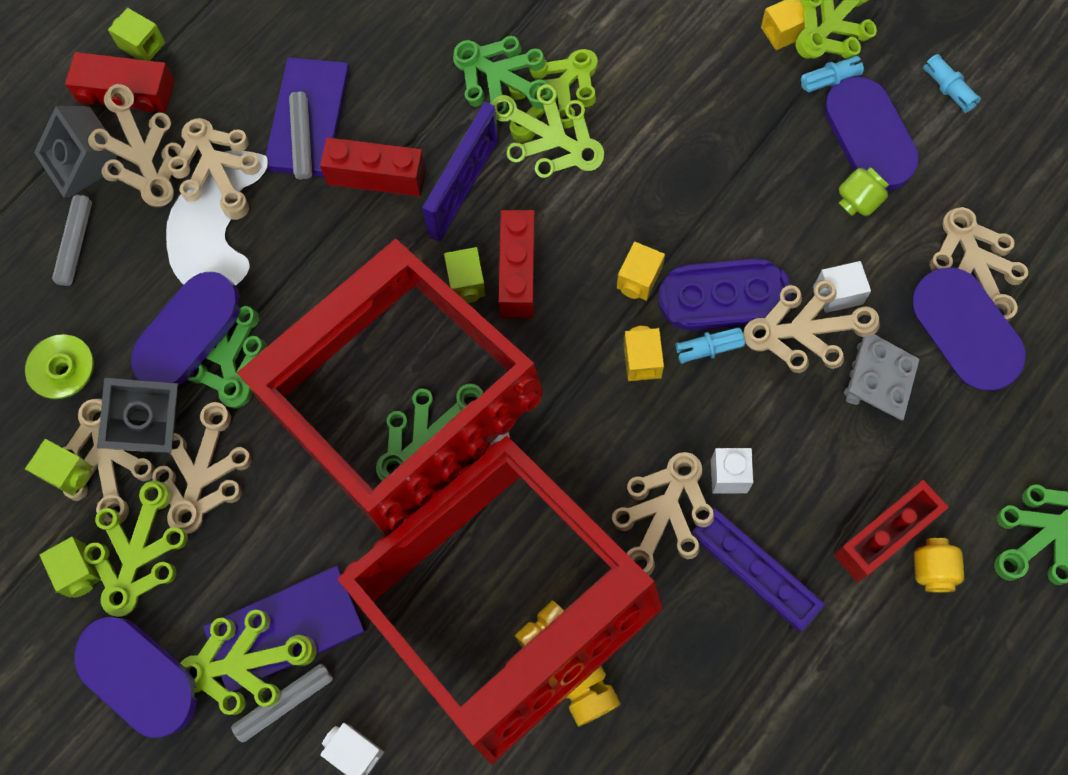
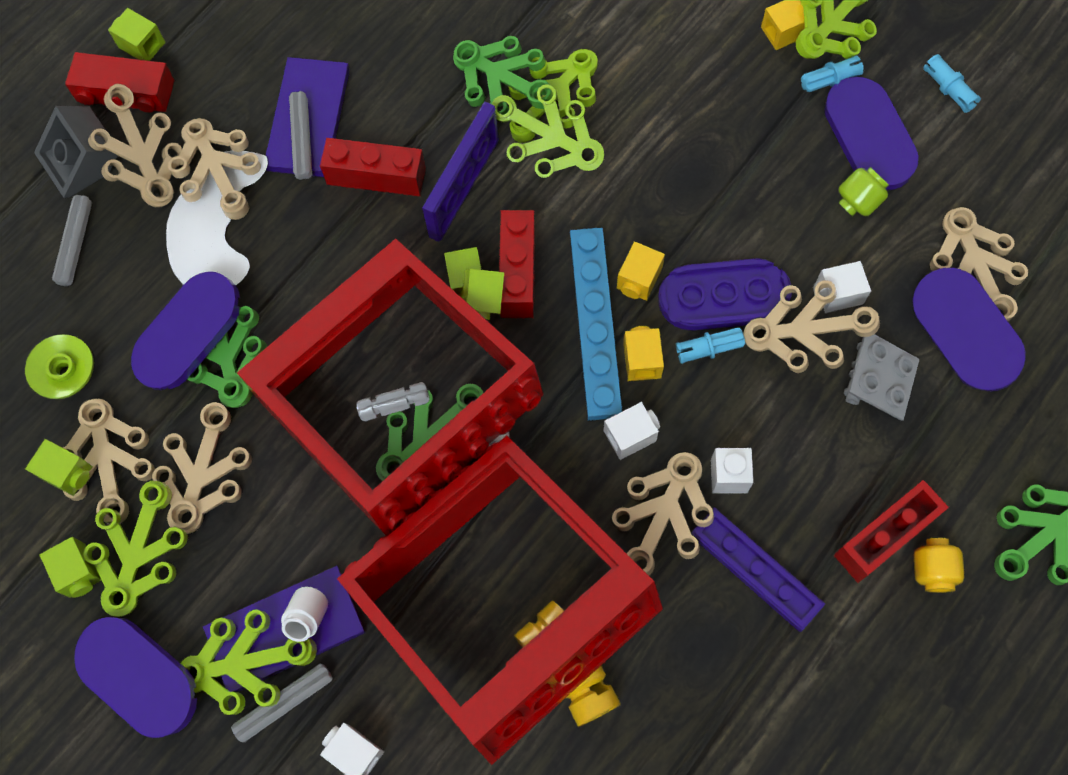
(138, 415): dark grey slope -> none
(304, 614): none -> white brick
(392, 401): none -> light grey axle
(483, 291): none -> lime brick
(595, 324): none -> dark azure plate
(631, 430): none -> white brick

